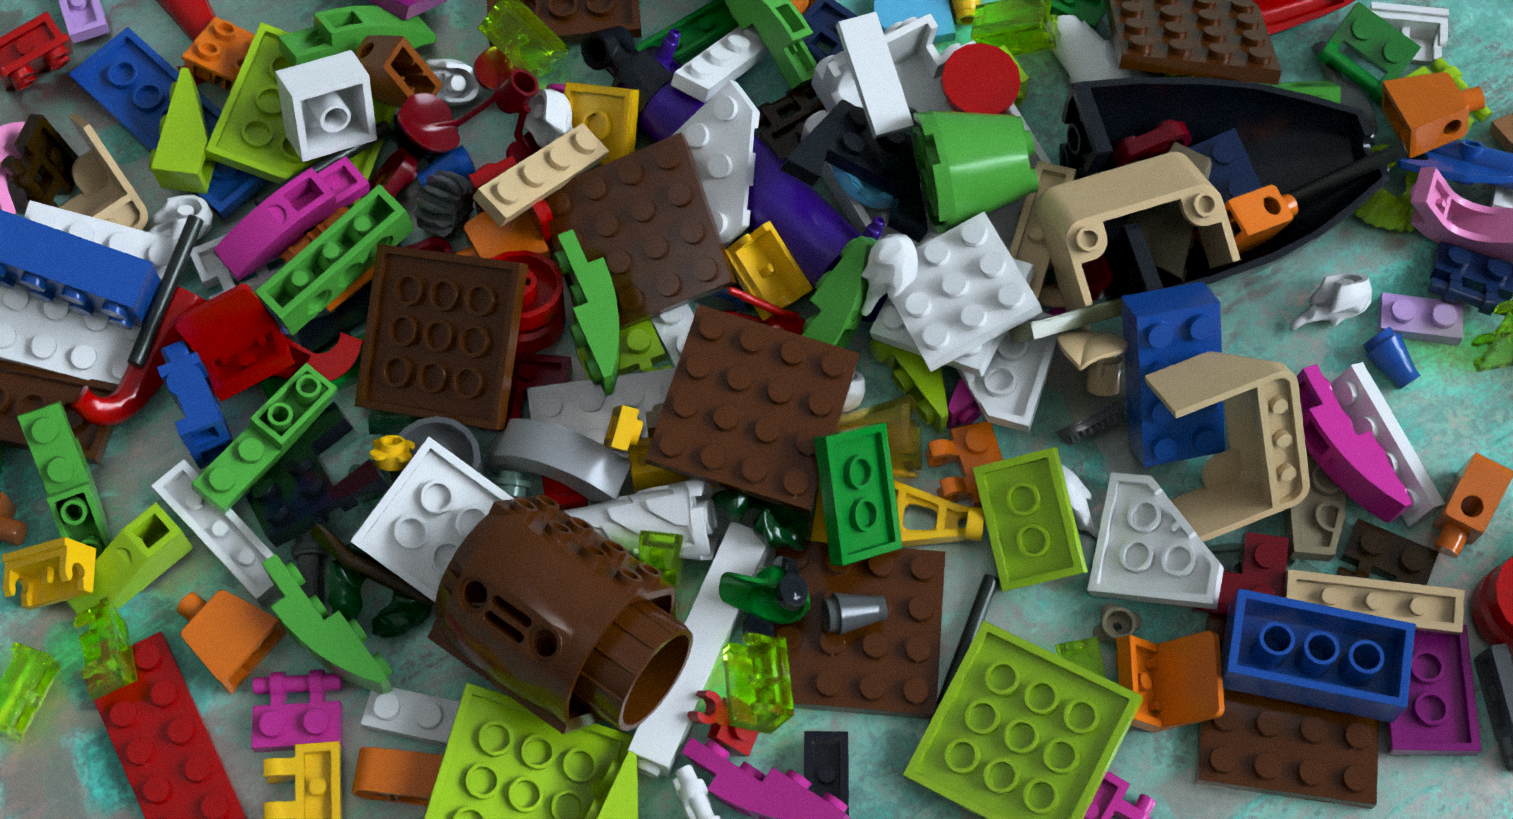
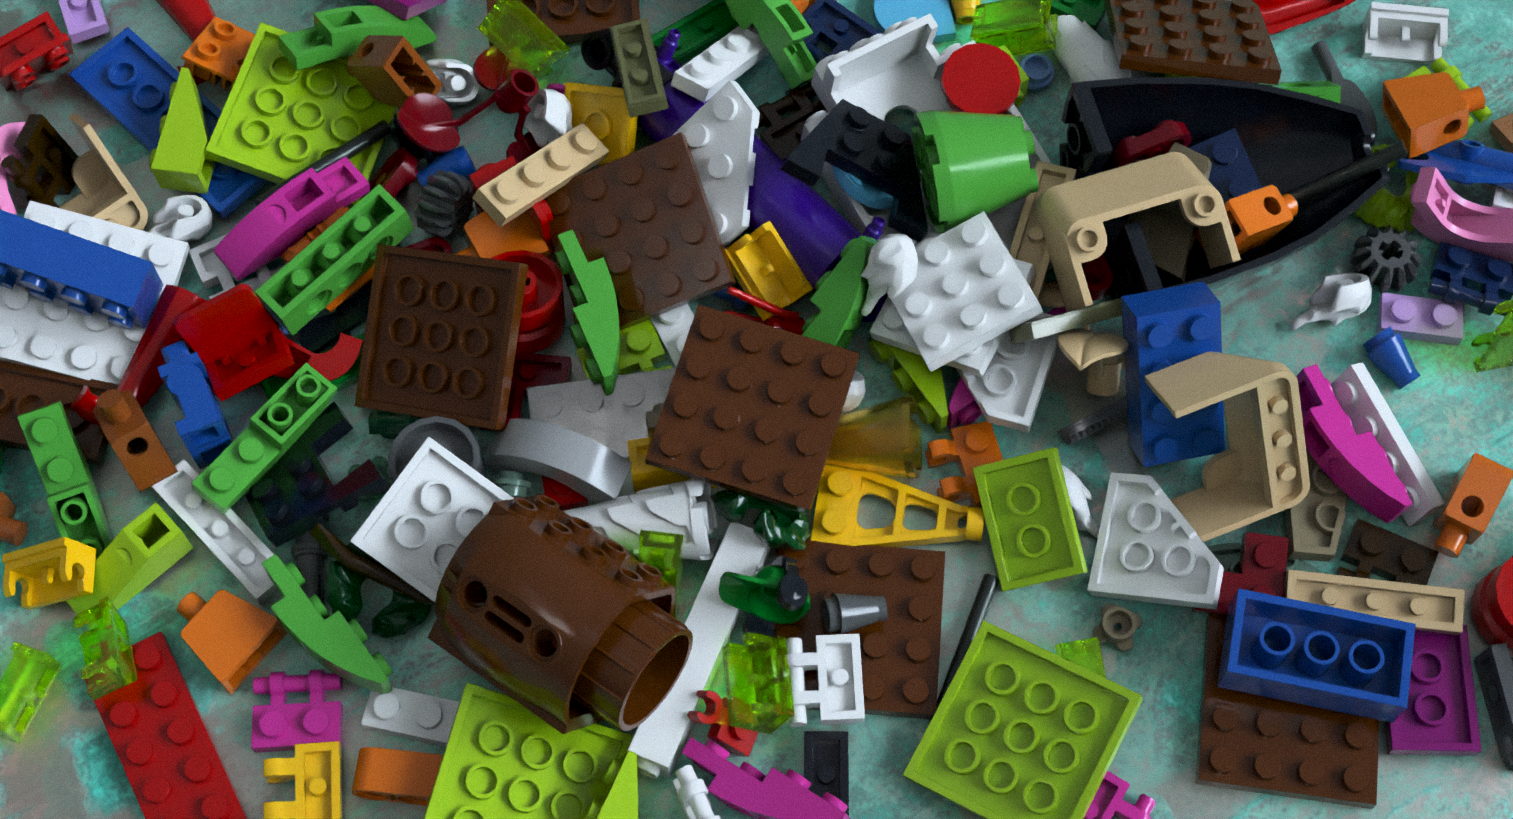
(124, 421): none -> dark orange torso
(165, 291): pearl dark grey bar -> none
(326, 105): white brick -> none
(392, 452): yellow plate -> none
(623, 429): yellow plate -> none
(638, 68): none -> olive tile
(839, 679): none -> white plate
(858, 493): green plate -> none
(874, 75): white tile -> none
(1039, 70): none -> medium blue plate
(1176, 679): orange bracket -> none
(1375, 42): green plate -> none
(1386, 258): none -> dark grey gear

